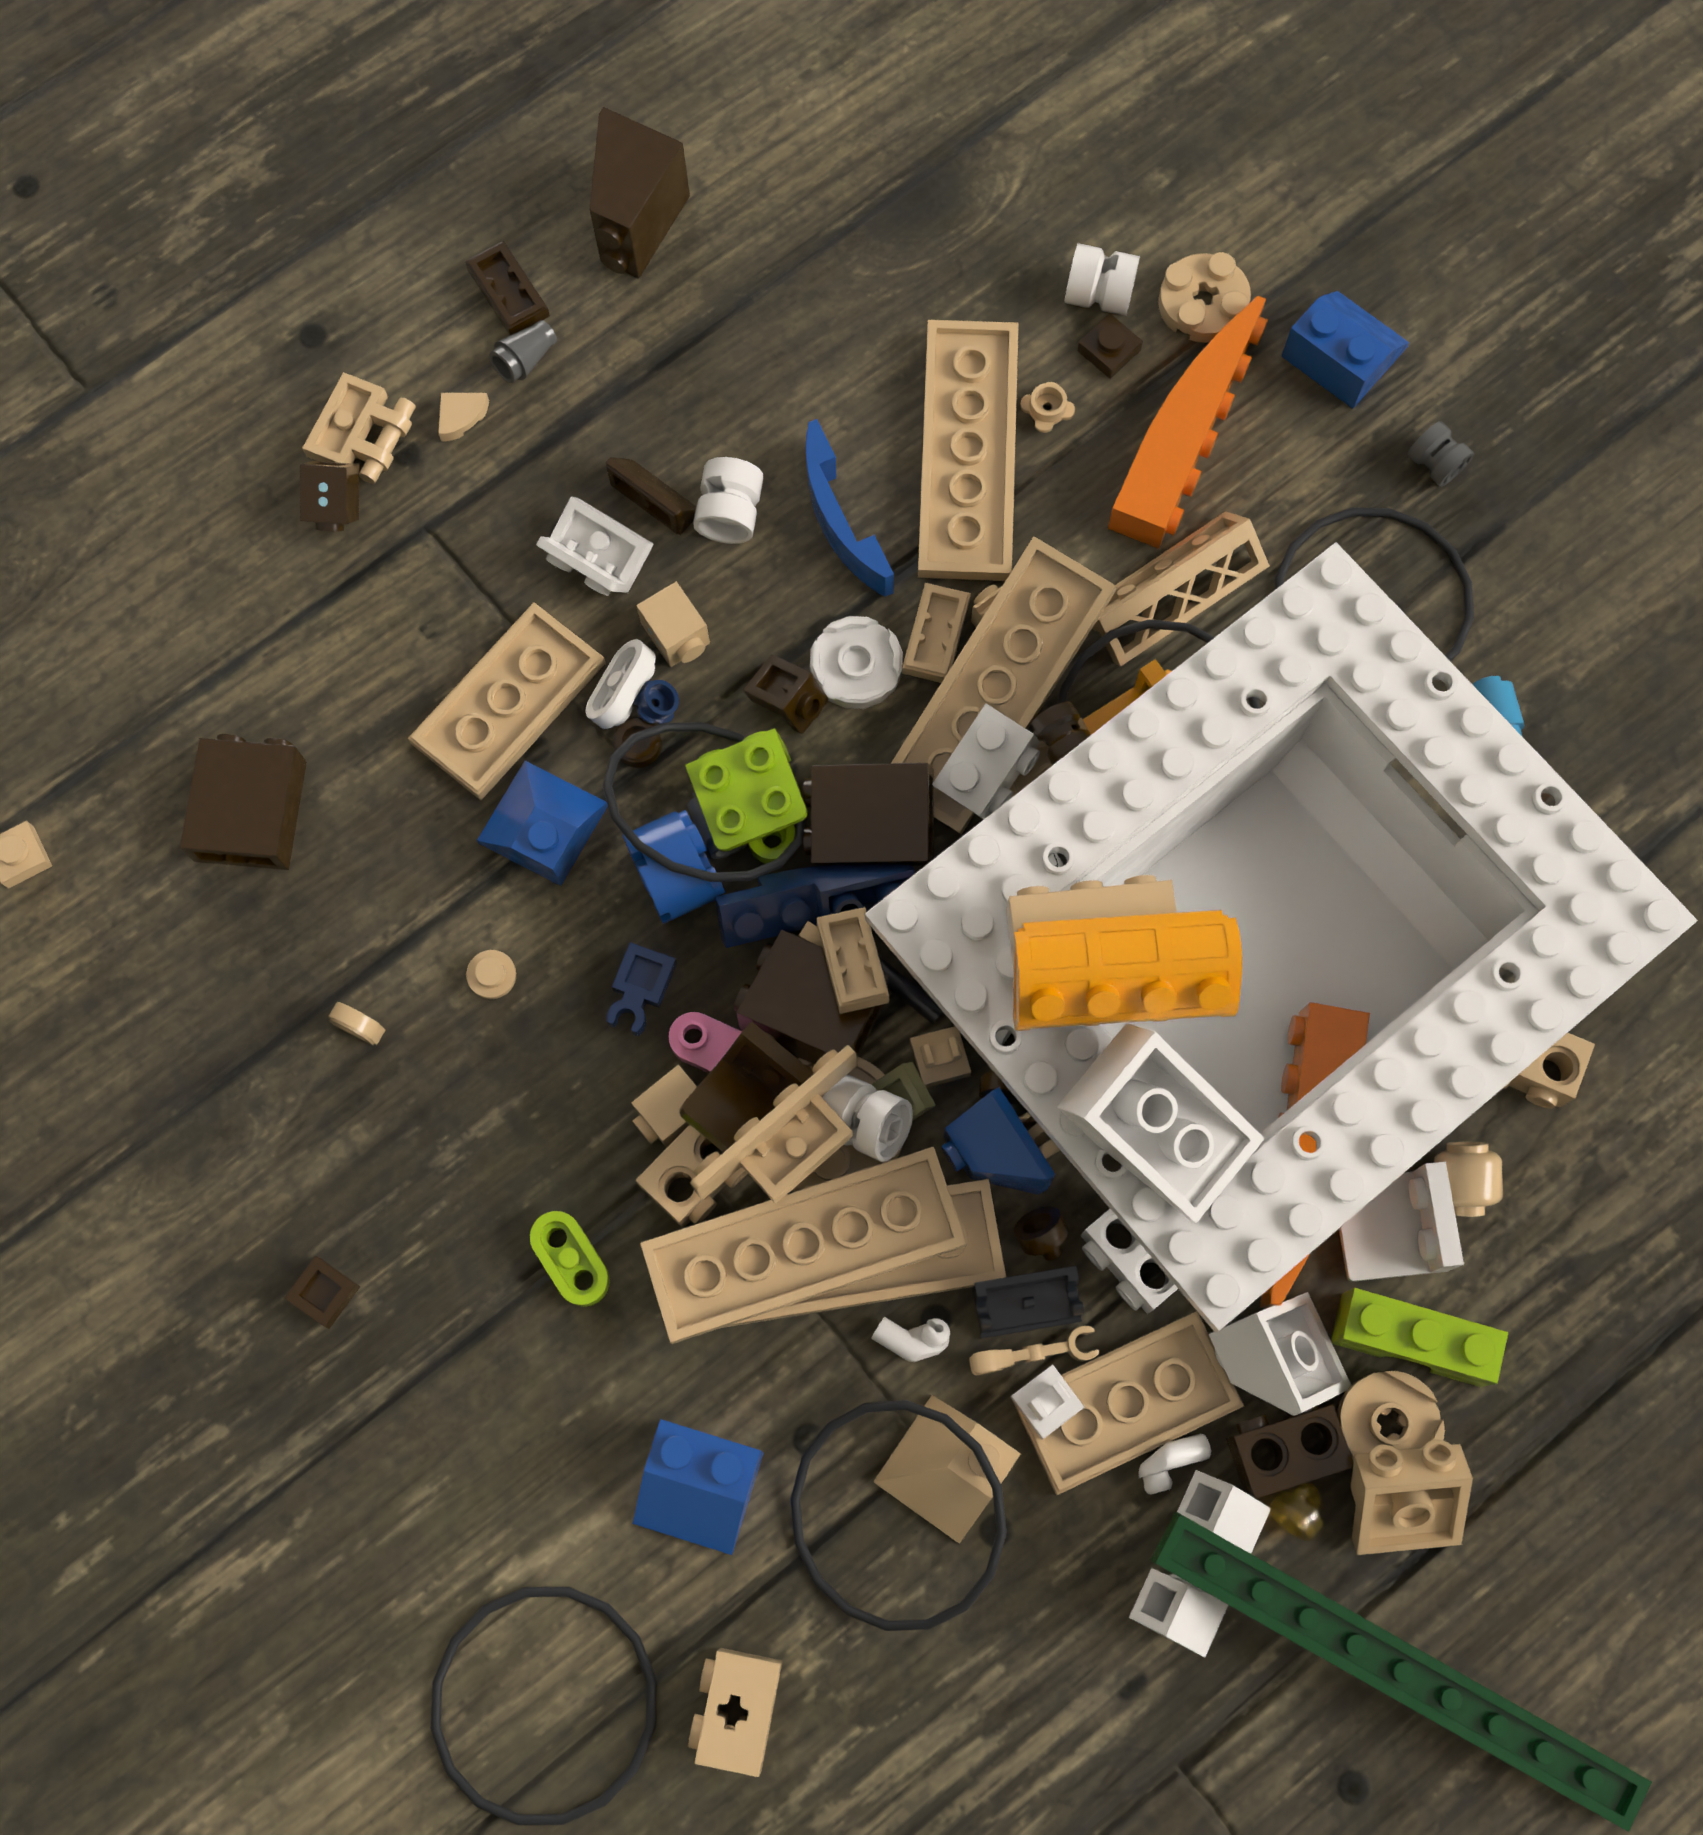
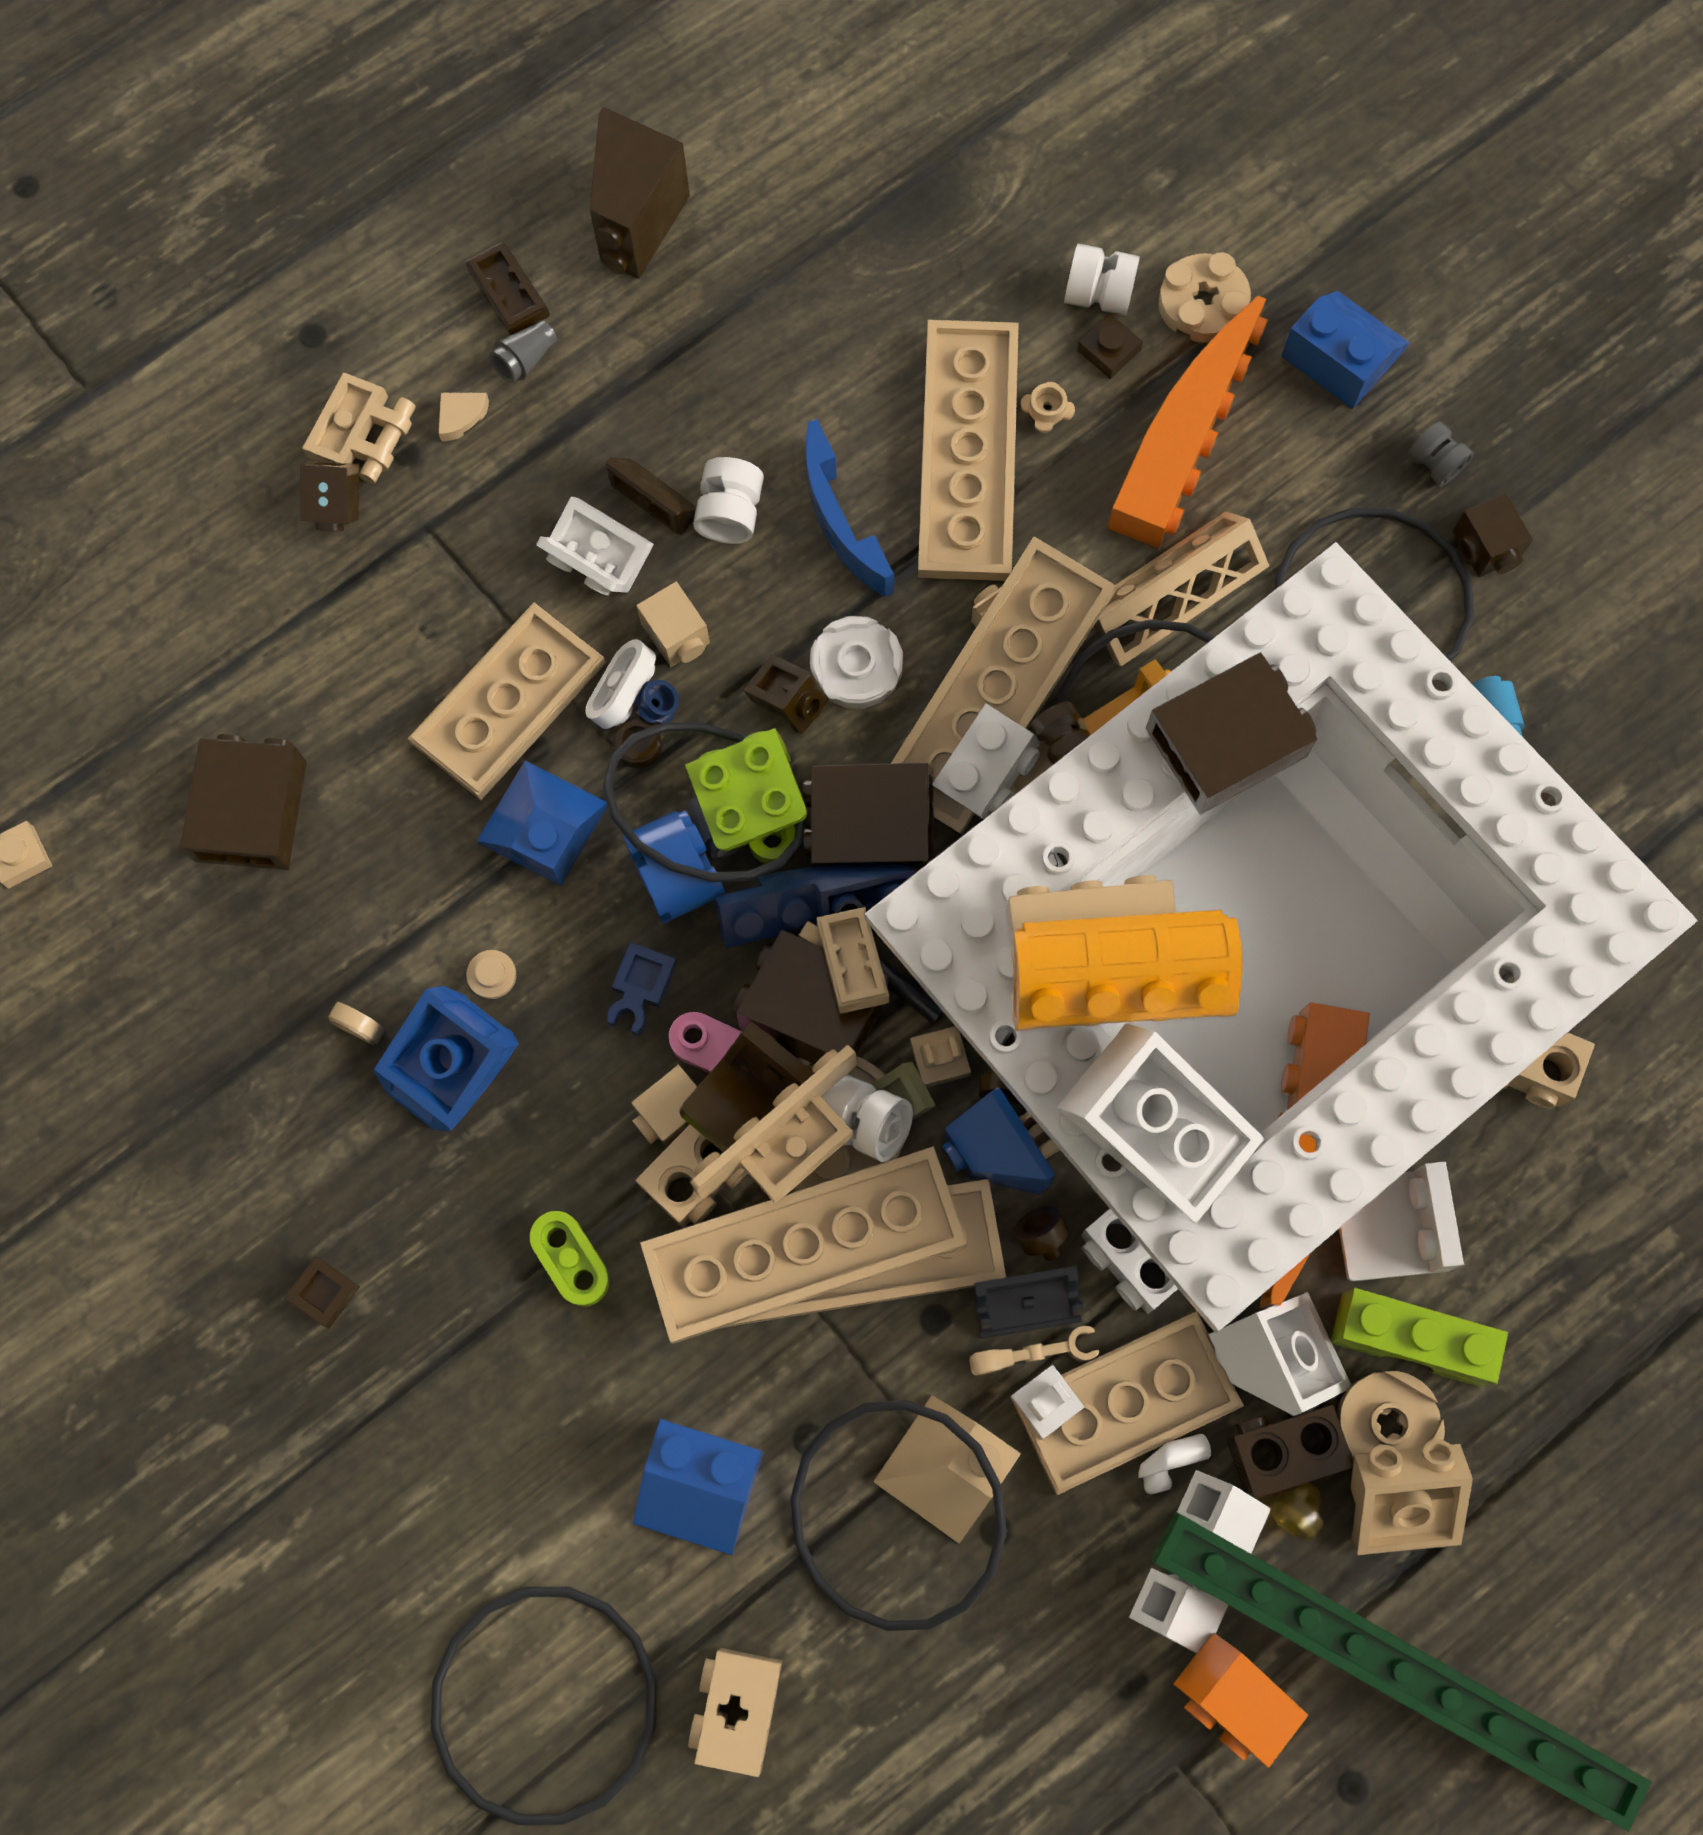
(444, 1057): none -> blue slope
(913, 1343): white arm -> none
(936, 632): tan plate -> none
(1231, 732): none -> dark brown brick
(1241, 1700): none -> orange brick
(1473, 1176): tan head -> none
(1492, 536): none -> dark brown brick

